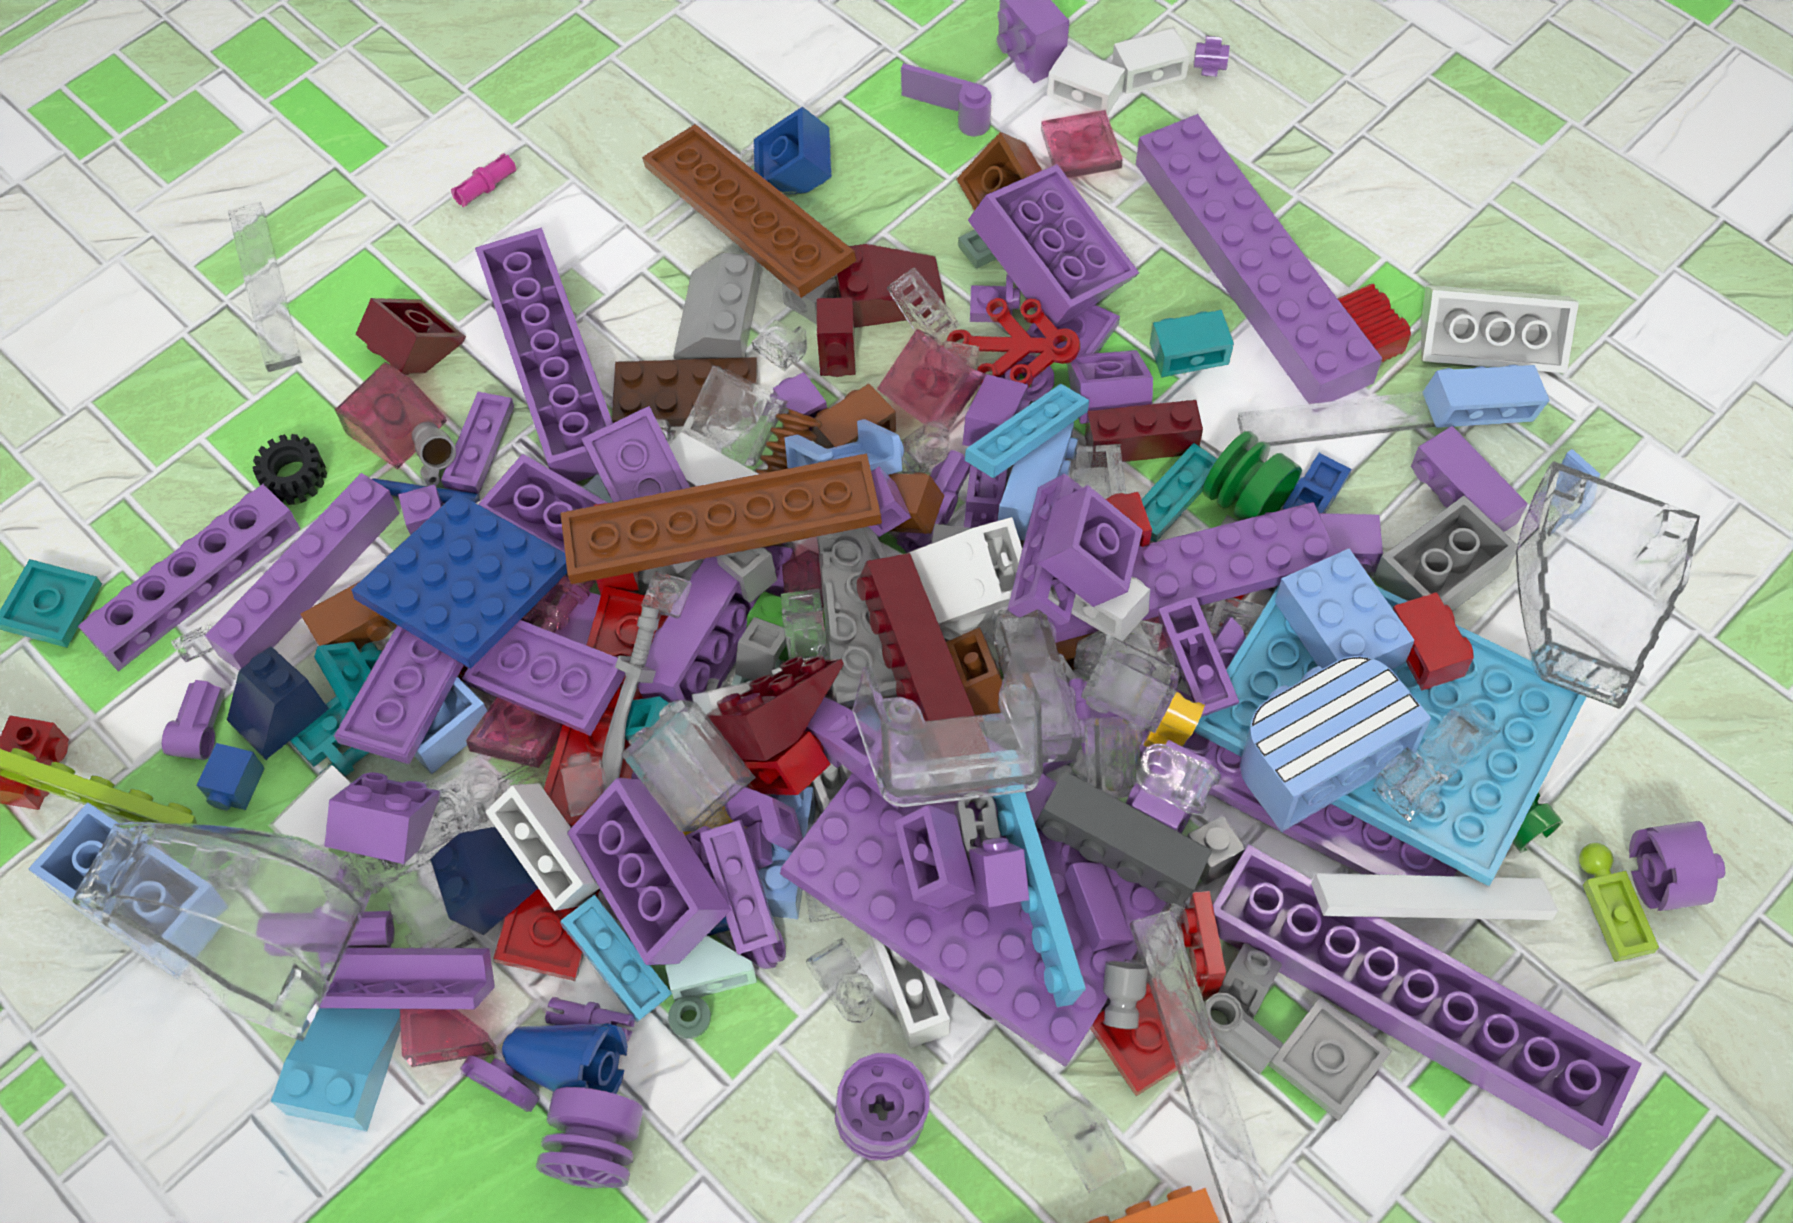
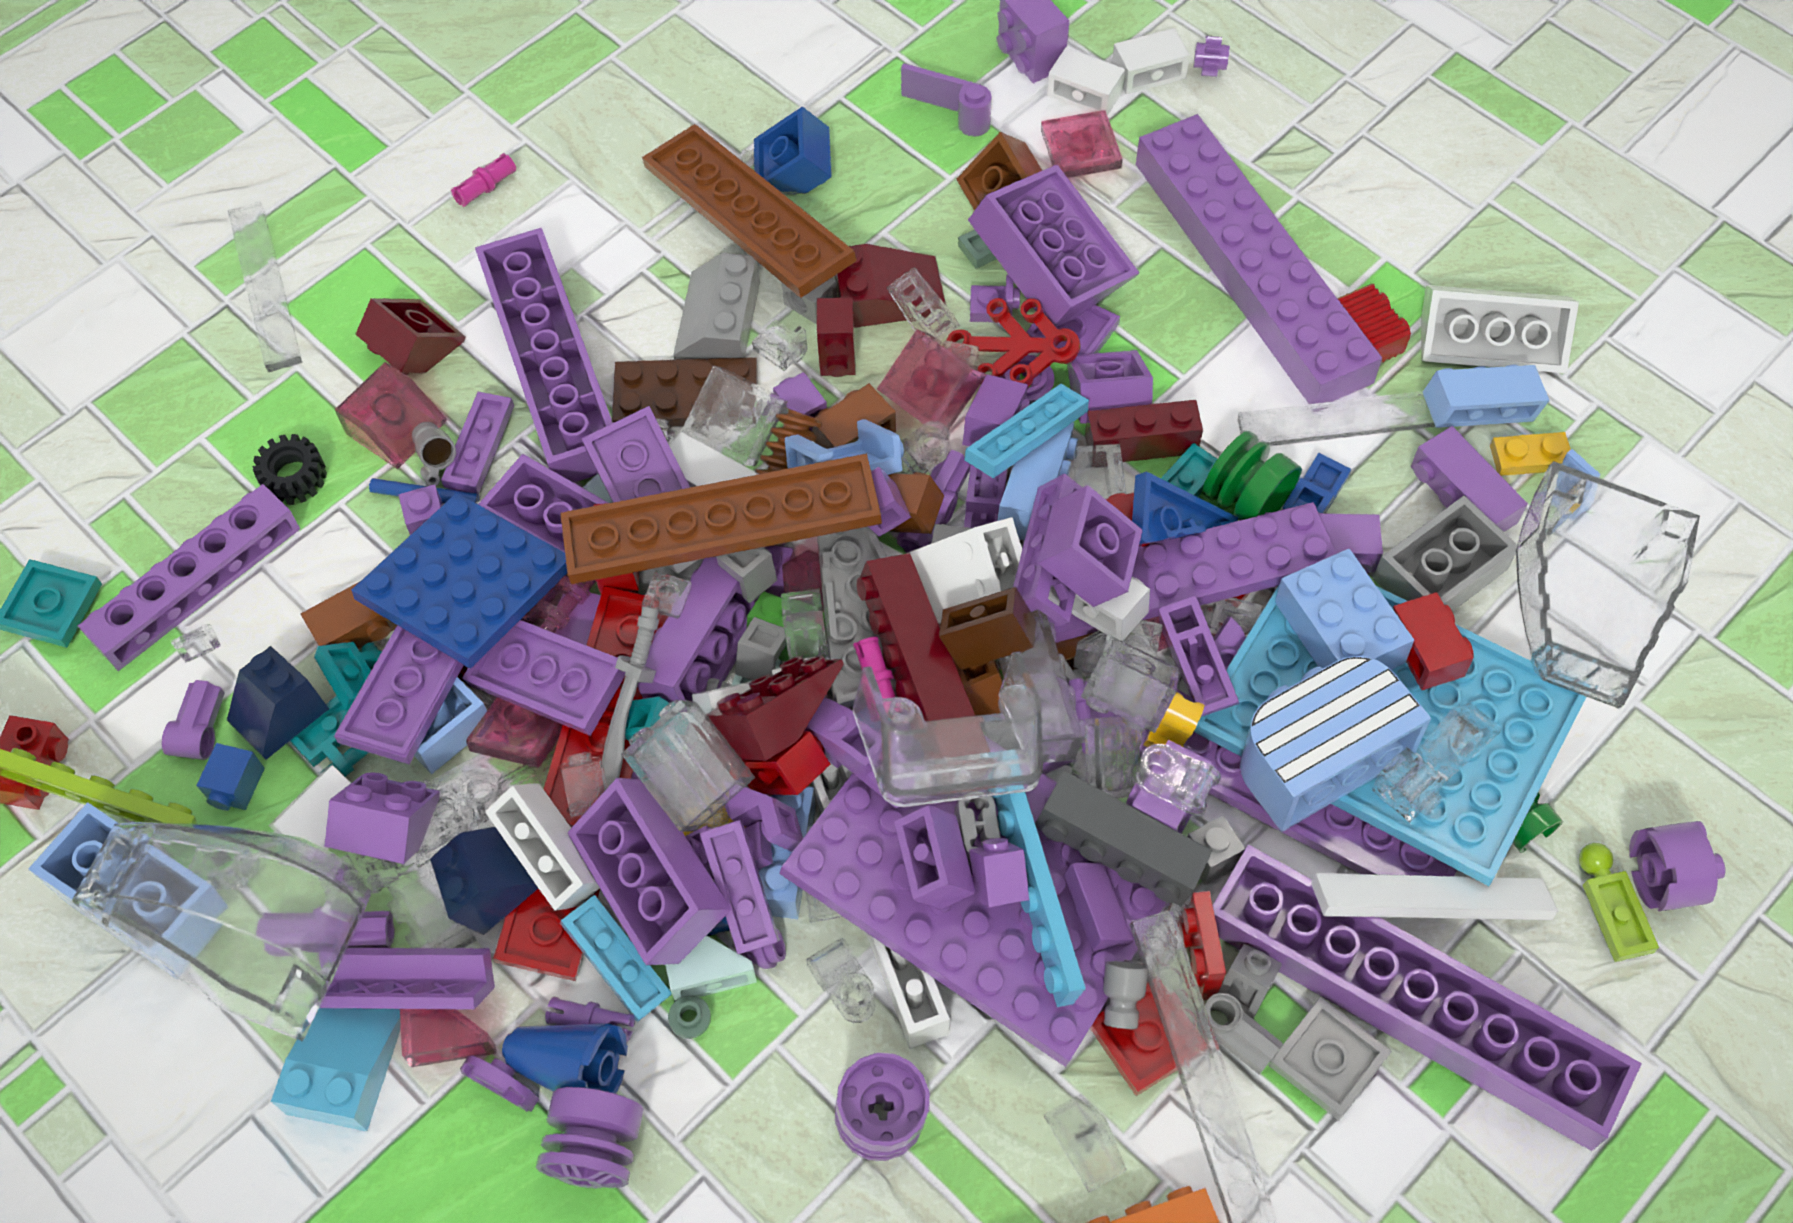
(303, 572): medium lavender brick -> none
(870, 655): none -> dark pink pin
(987, 628): none -> reddish brown brick
(1171, 512): none -> blue wing
(1191, 343): teal brick -> none
(1528, 452): none -> yellow plate

